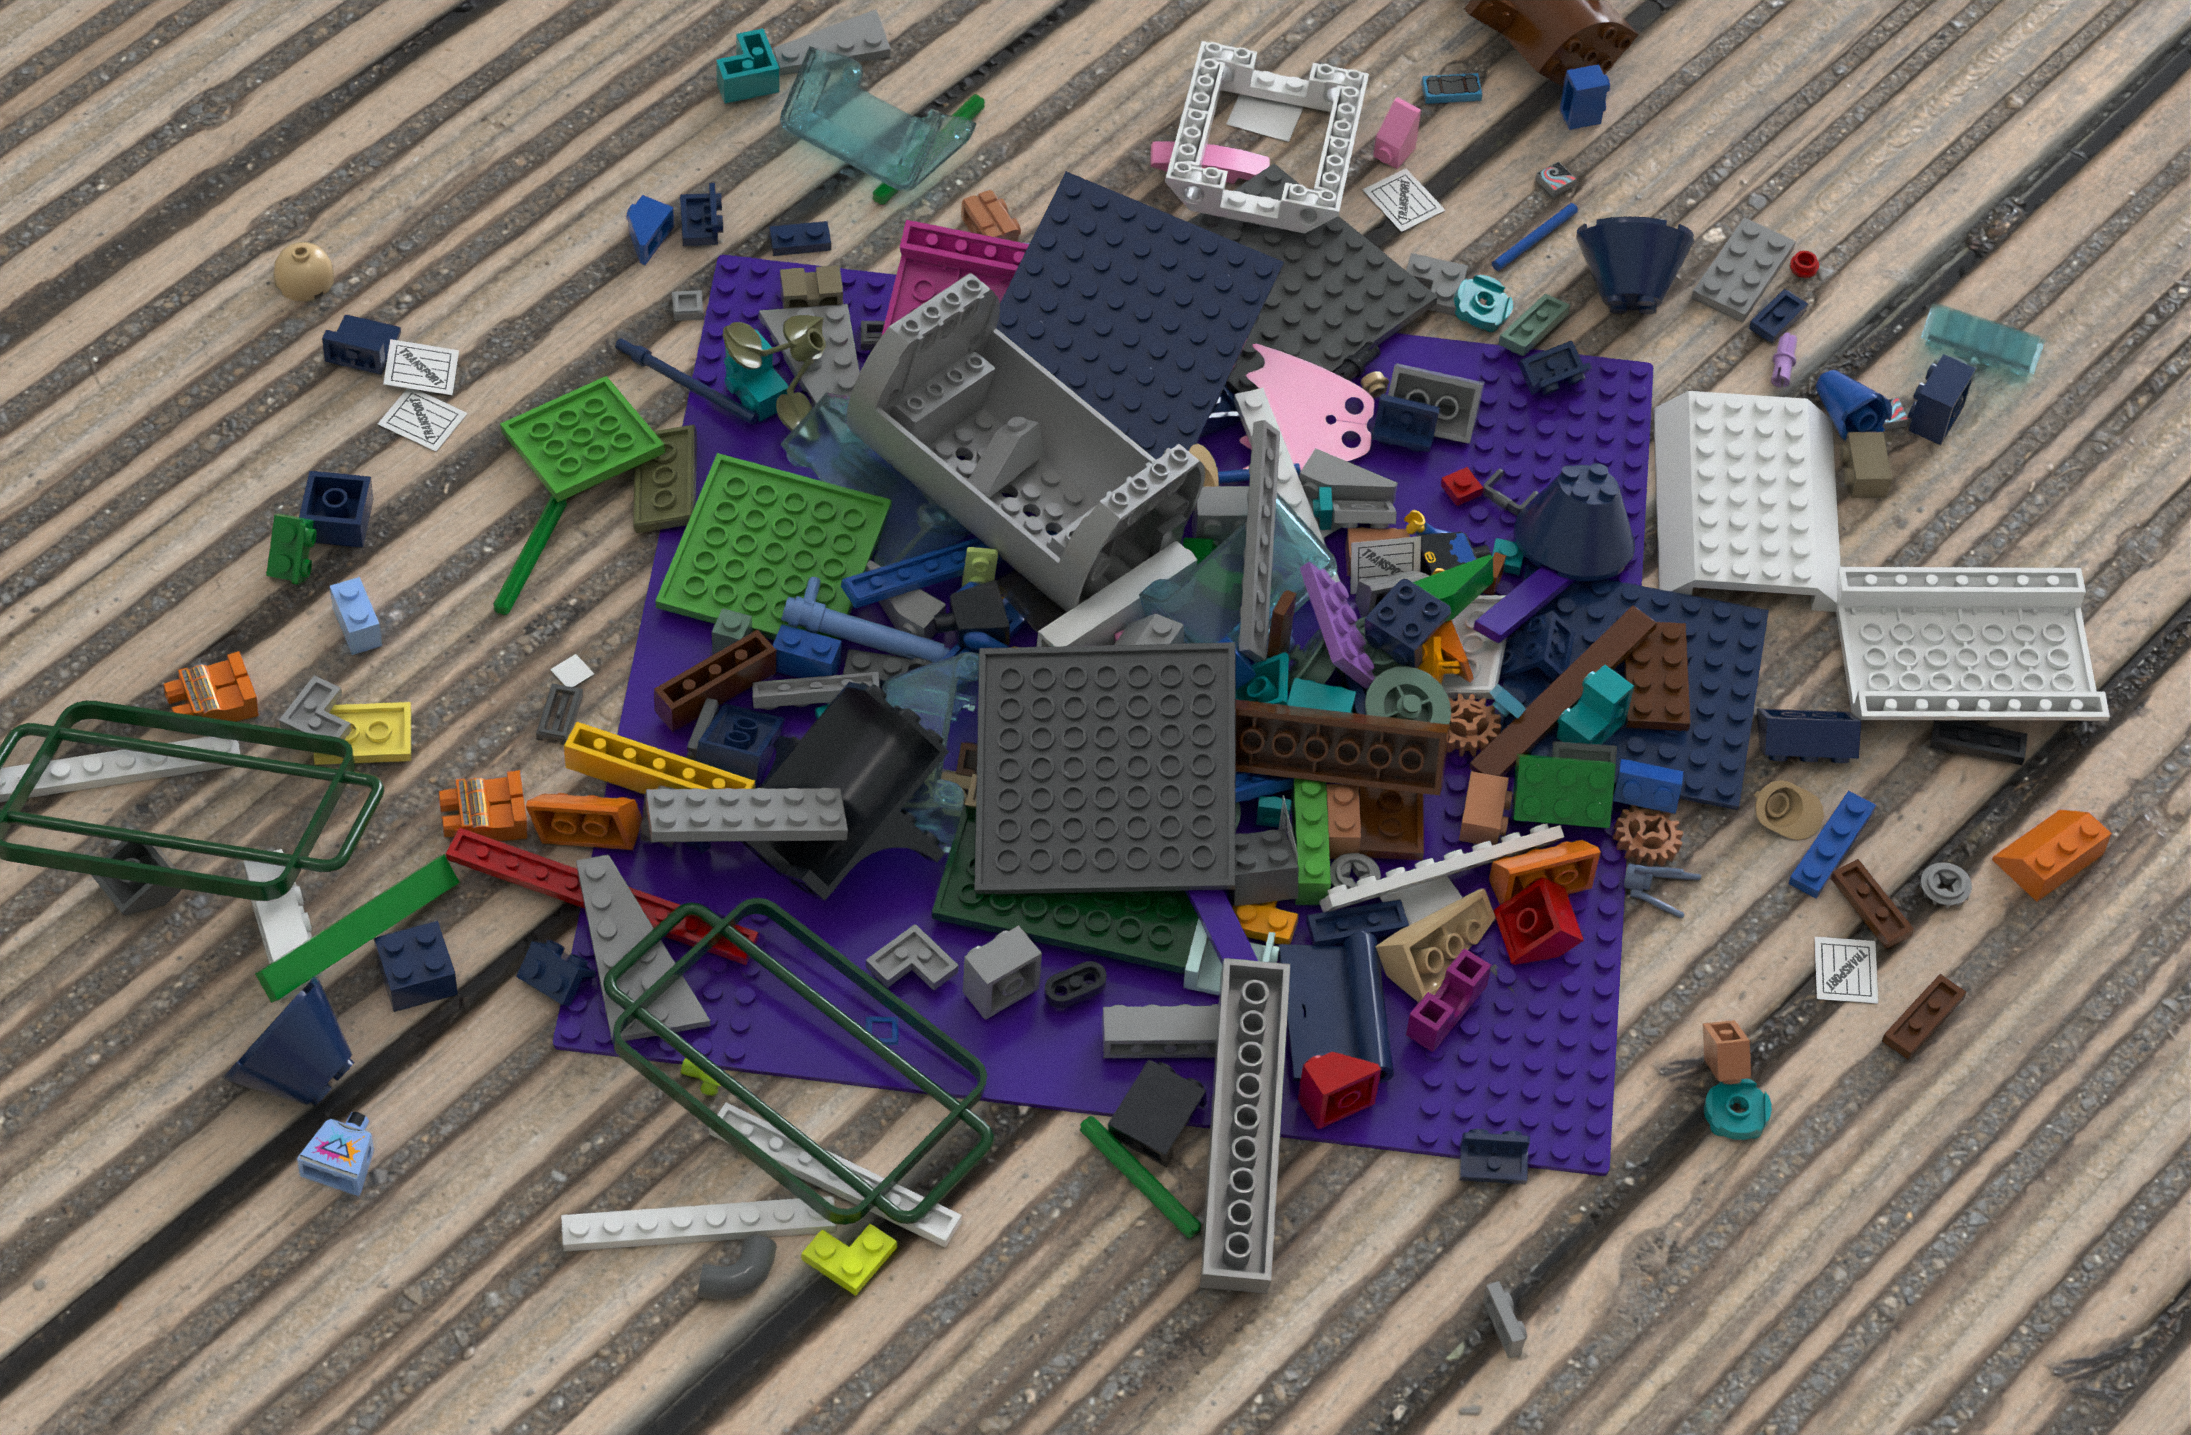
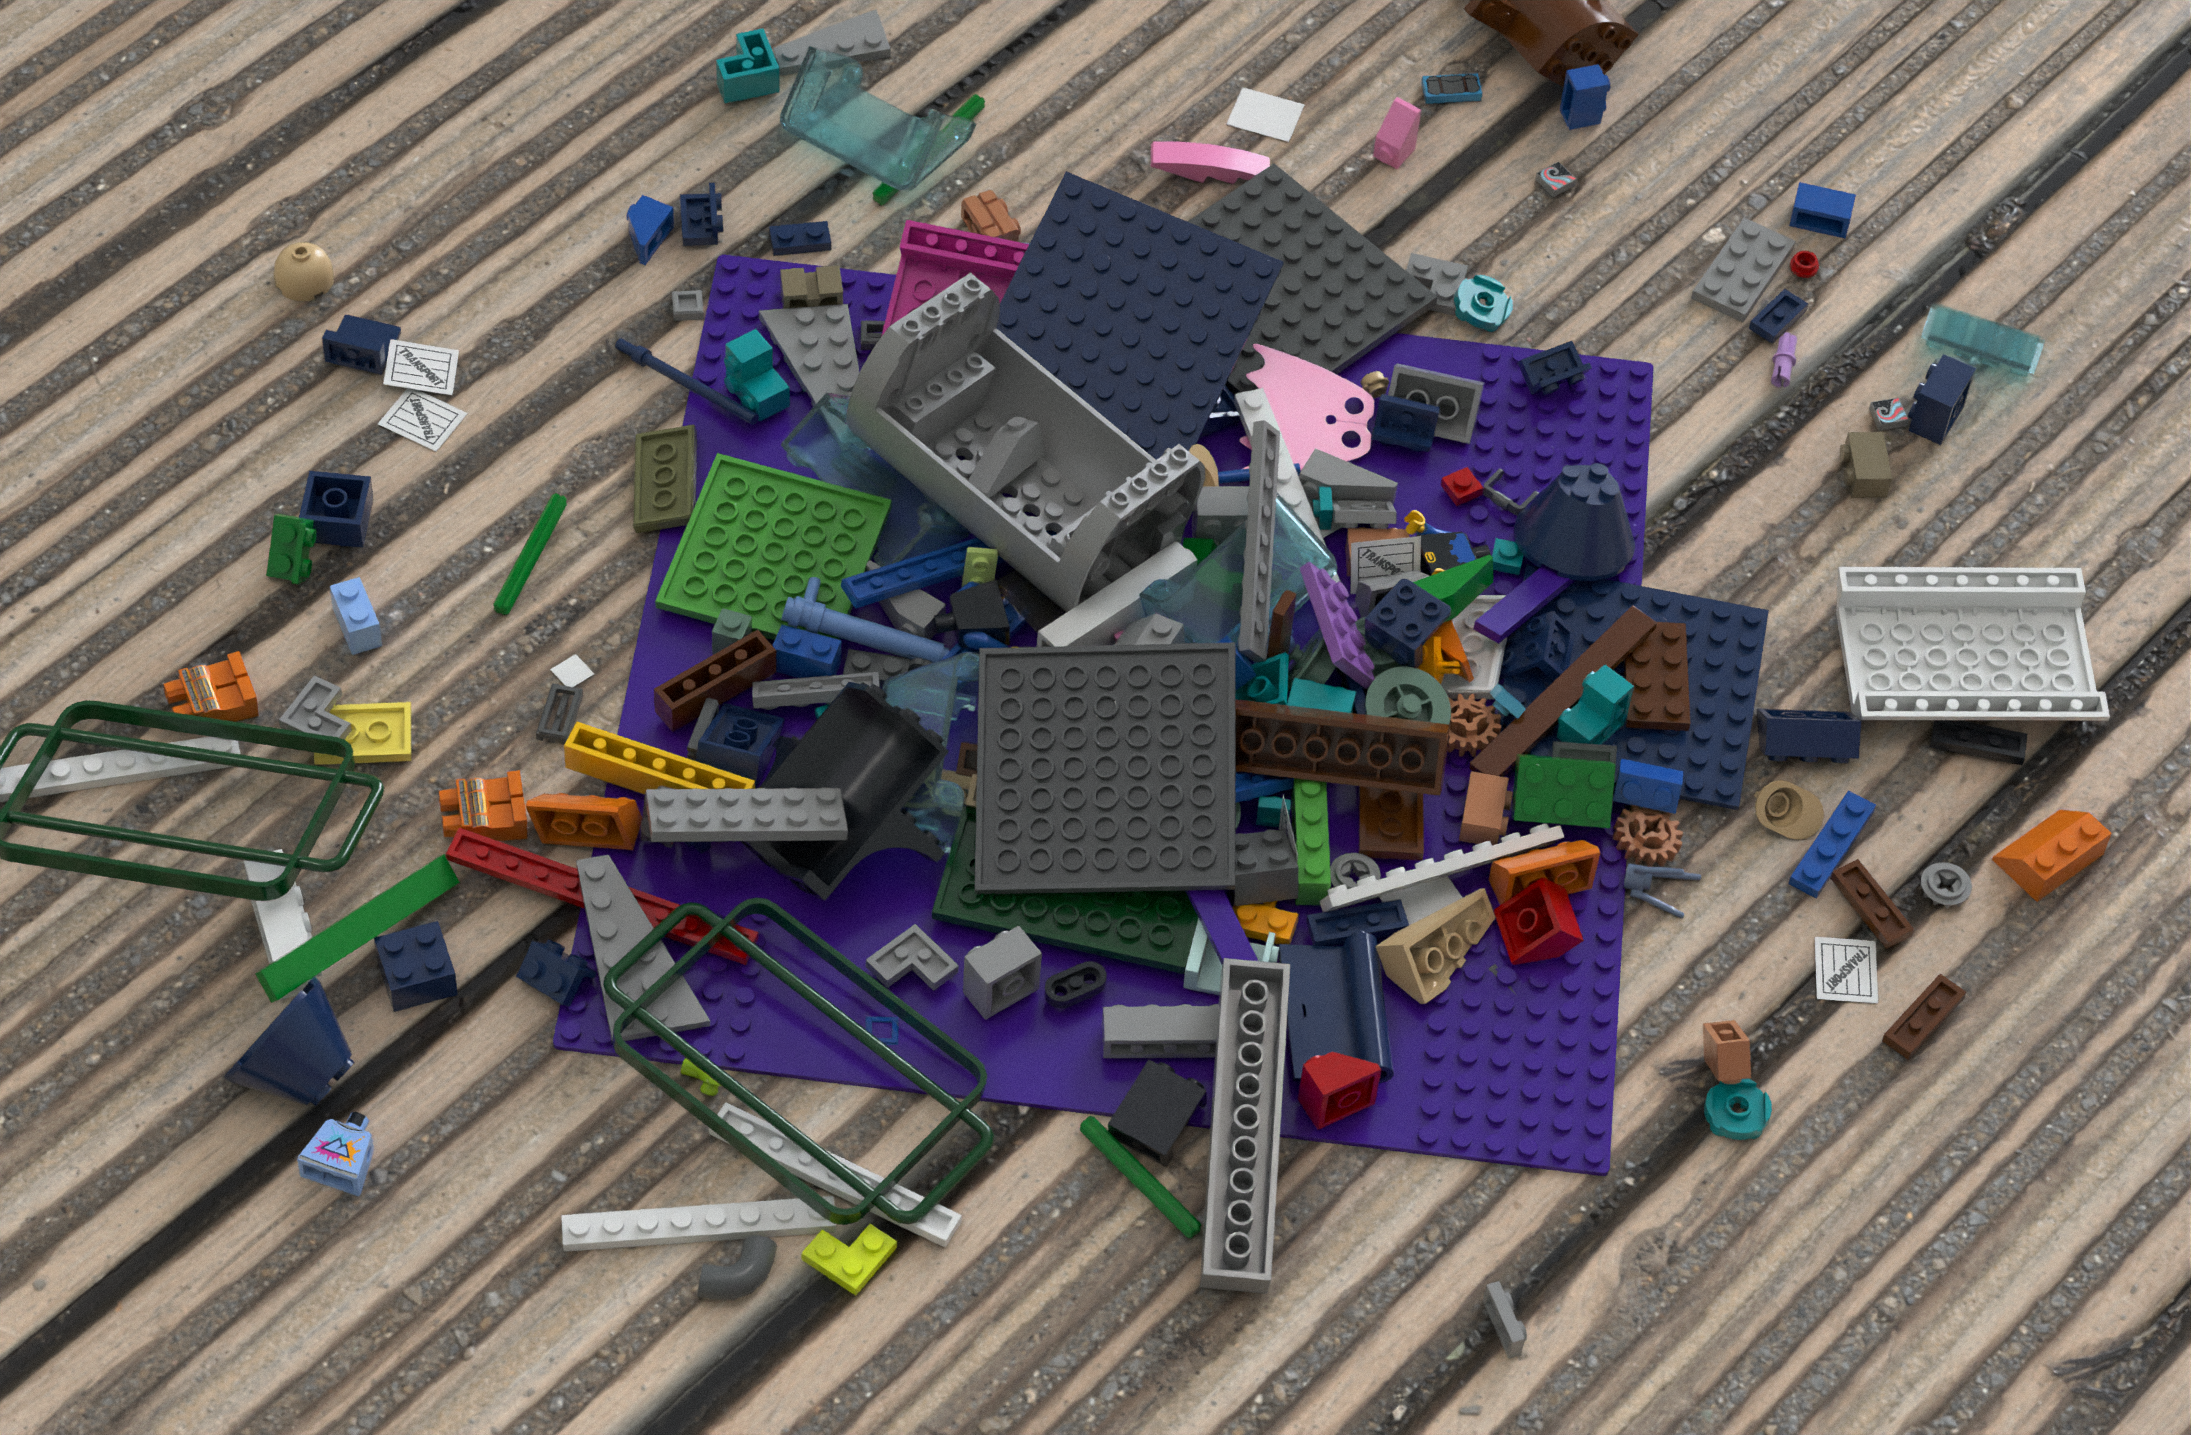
(137, 896): dark grey slope -> none
(582, 438): bright green plate -> none
(805, 345): olive plant -> none
(1233, 71): white slope -> none
(1343, 819): nougat brick -> none
(1356, 364): black pin -> none
(1403, 200): white sticker -> none
(1440, 1012): magenta arch -> none
(1494, 1157): dark blue bracket -> none
(1498, 569): dark orange plate -> none
(1534, 237): blue bar -> none
(1534, 324): sand green plate -> none
(1634, 260): dark blue cone -> none
(1746, 496): white slope -> none
(1822, 210): none -> blue brick
(1852, 404): blue cone -> none

